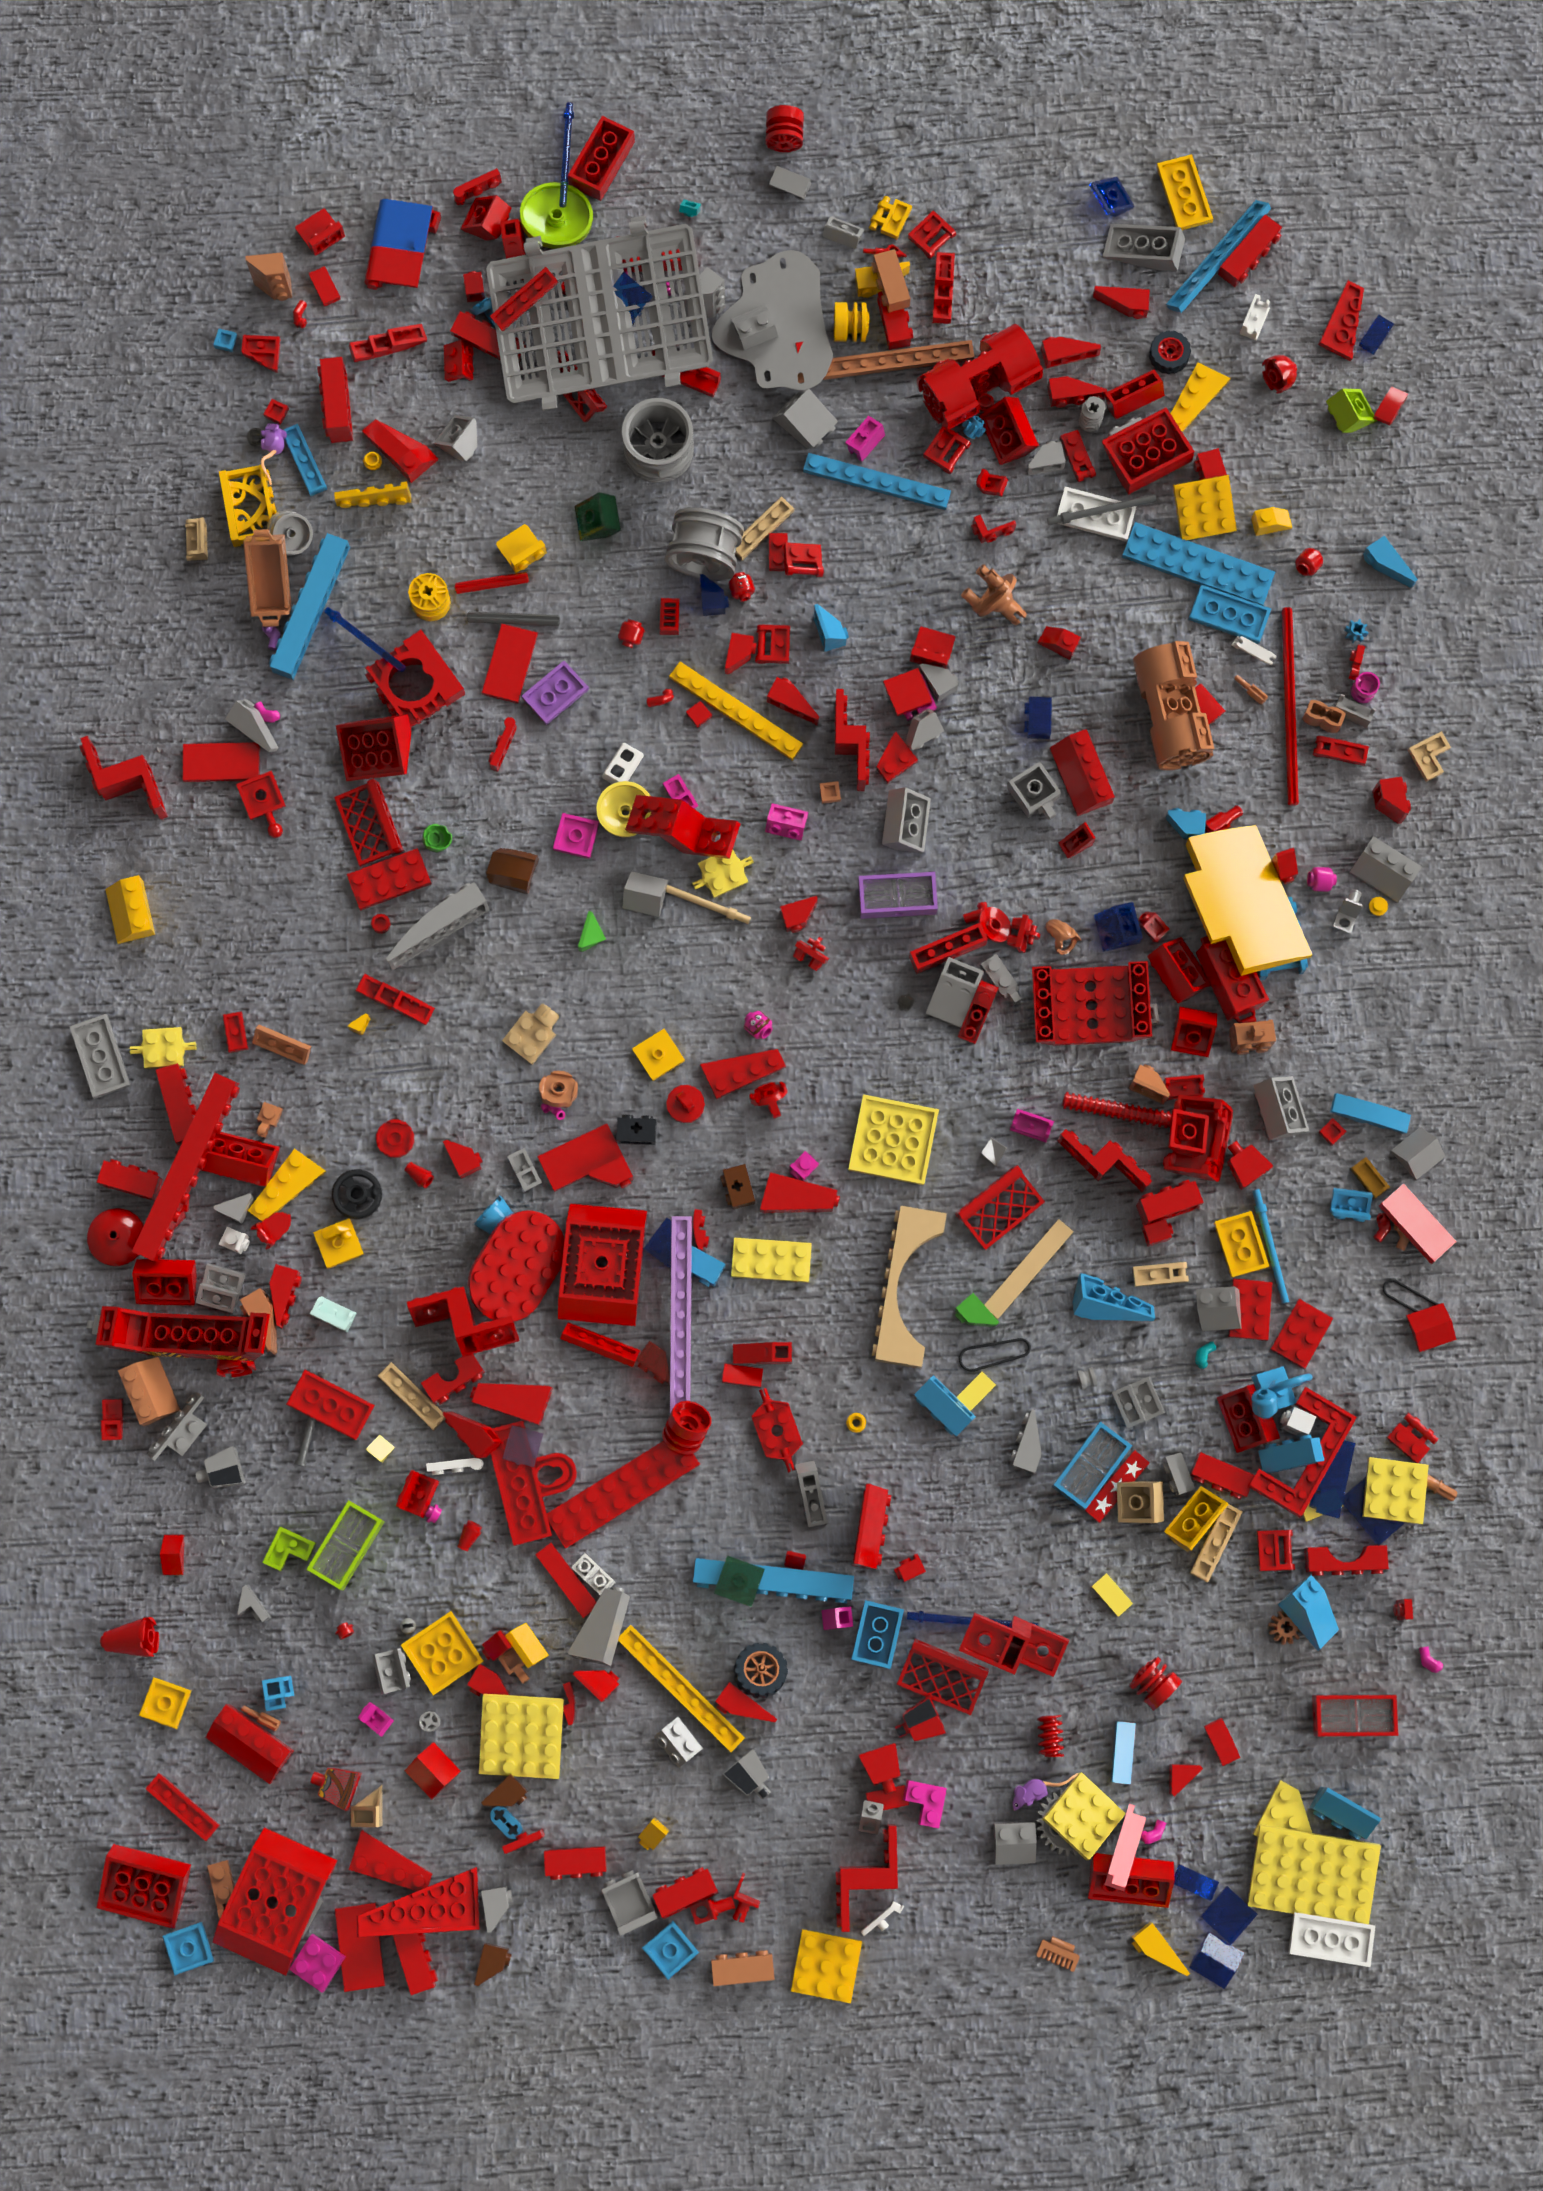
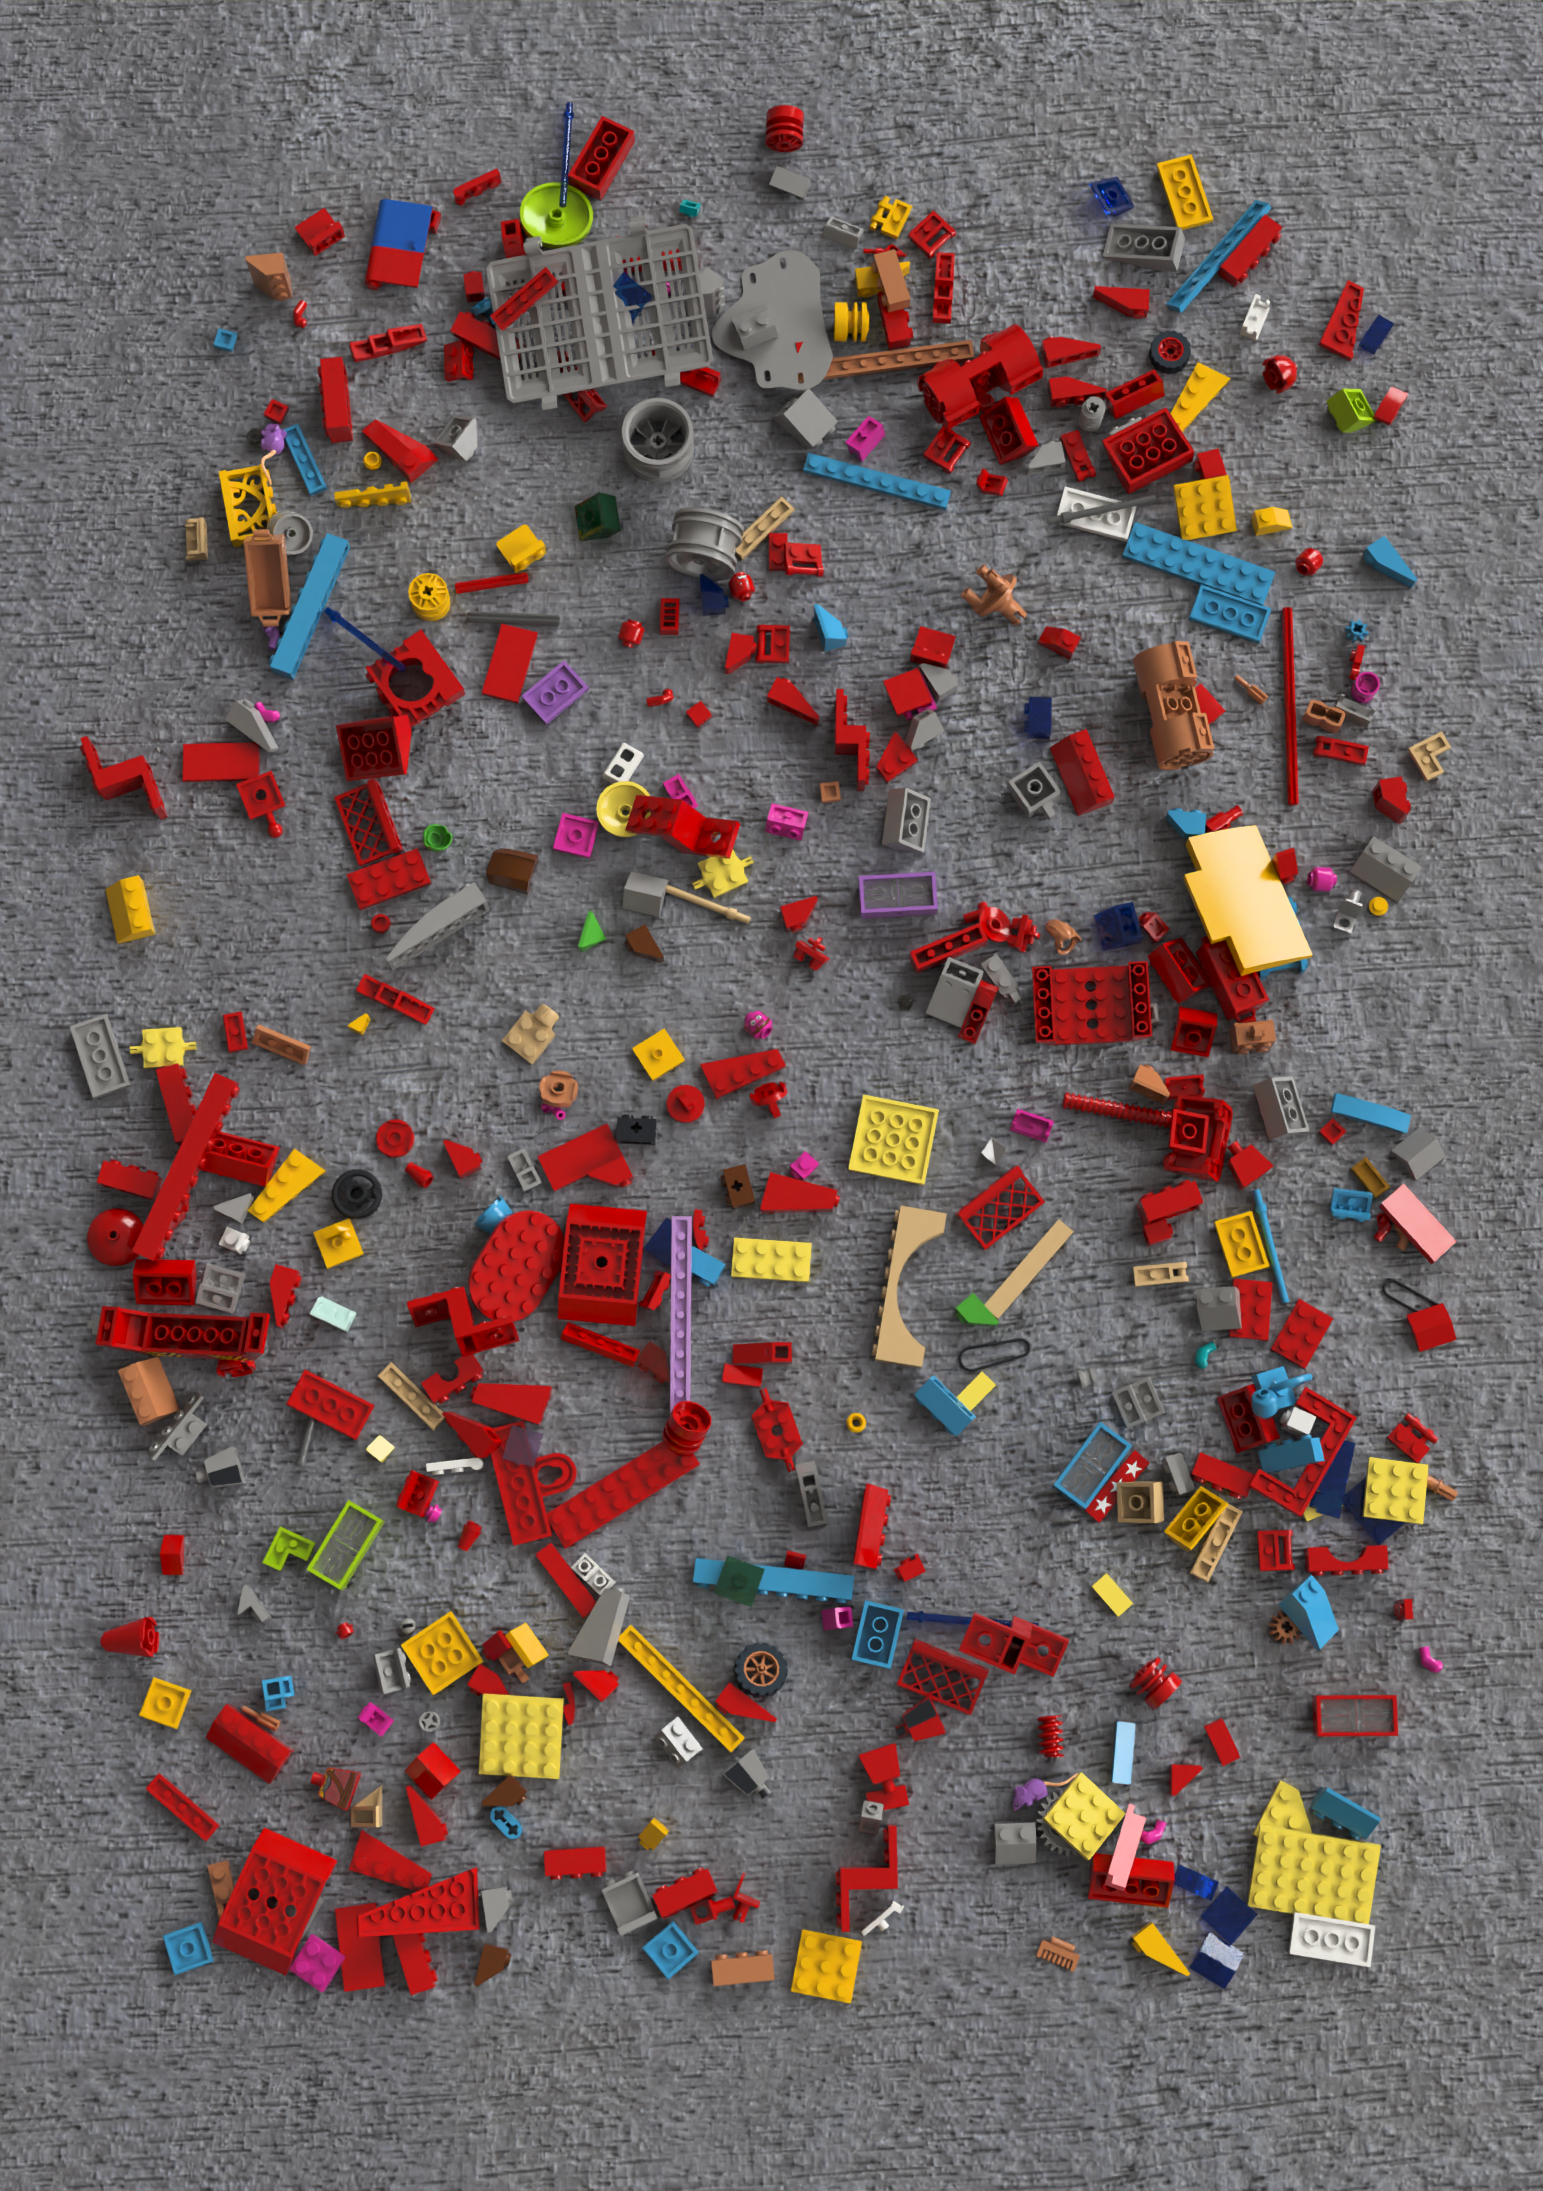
(112, 1419): red slope -> none
(143, 1886): red slope -> none
(260, 1303): nougat slope -> none
(262, 350): red wing -> none
(268, 1116): nougat plate -> none
(272, 1228): red piece -> none
(324, 286): red tile -> none
(427, 1822): none -> red slope
(486, 217): red slope -> none
(503, 743): red plate -> none
(522, 1840): red plate -> none
(643, 944): none -> reddish brown slope
(658, 1286): none -> red plate
(736, 710): yellow plate -> none
(930, 1797): dark pink plate -> none
(974, 427): dark azure gear -> none
(984, 535): red bracket -> none
(1029, 1449): light grey slope -> none
(1077, 840): red slope -> none
(1100, 1302): dark azure wedge -> none
(1104, 1160): red bracket -> none
(1253, 649): white piece -> none

